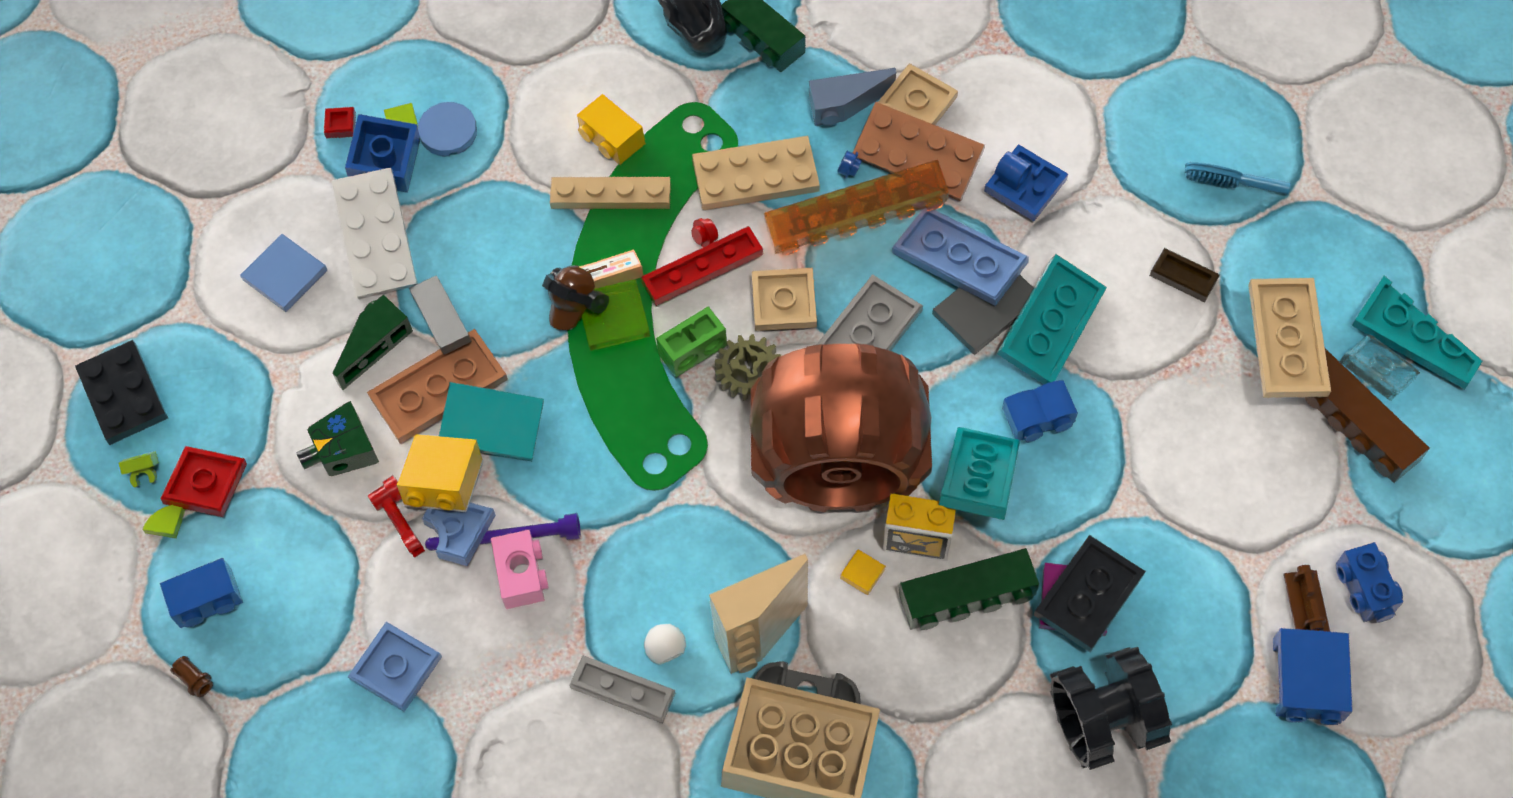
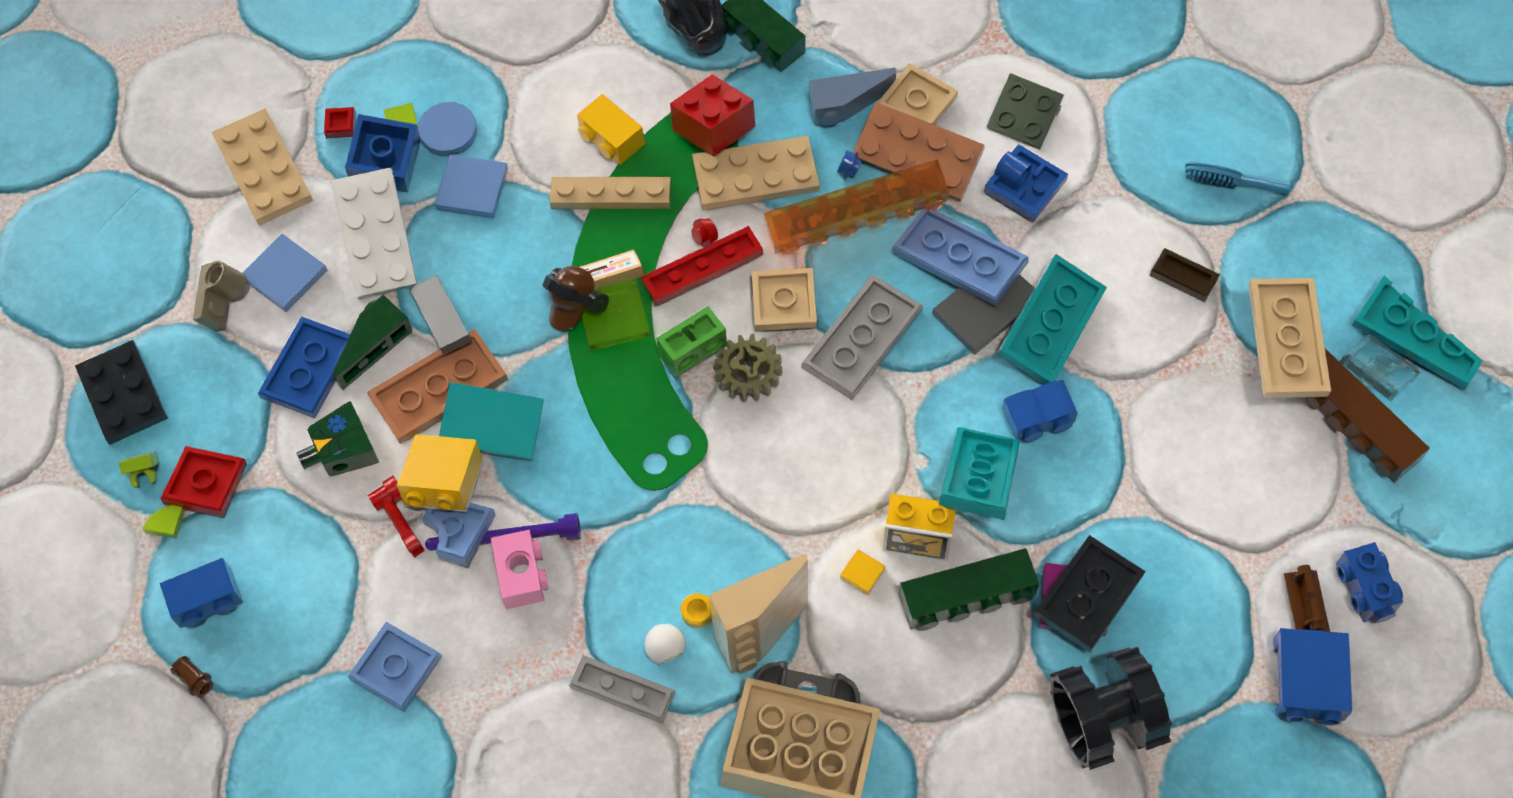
(217, 287): none -> dark tan plate
(262, 166): none -> tan plate
(305, 368): none -> blue tile
(471, 186): none -> medium blue tile
(696, 610): none -> yellow tile
(712, 115): none -> red brick
(840, 427): copper wheel -> none
(1025, 111): none -> dark green hinge

